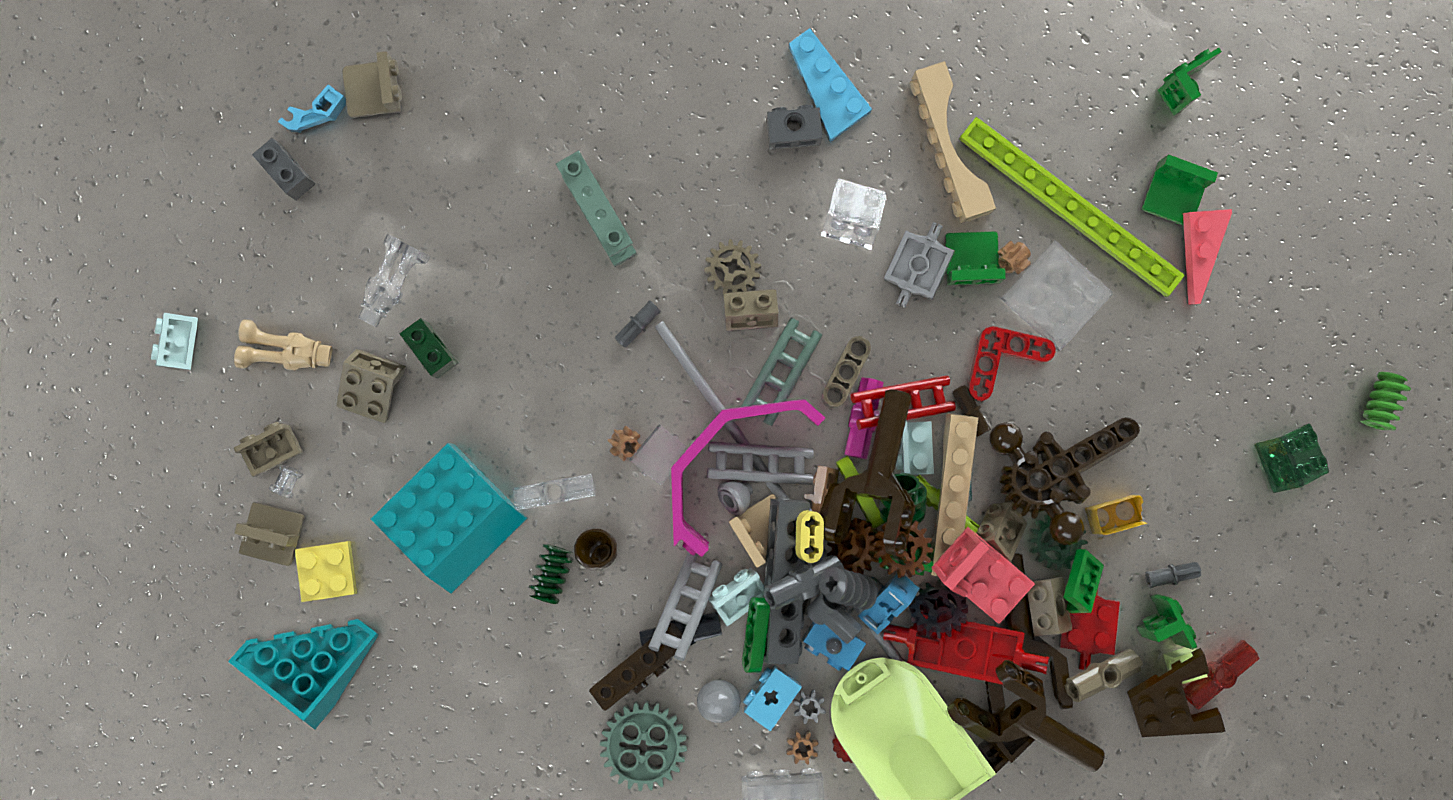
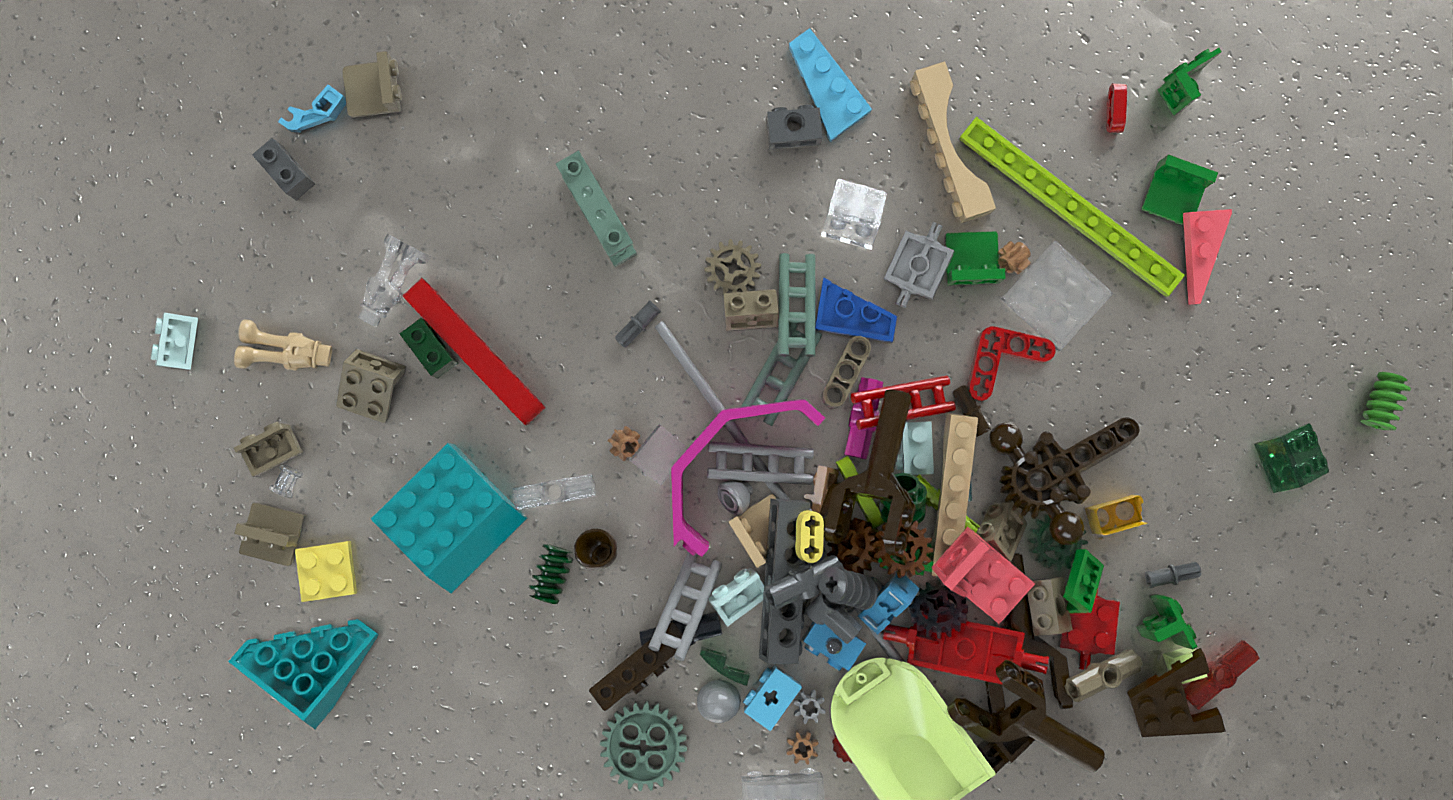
(474, 351): none -> red beam
(717, 662): none -> clear green slope
(755, 635): green beam -> none
(786, 317): none -> sand green bar
(852, 316): none -> blue wing
(1116, 108): none -> red beam

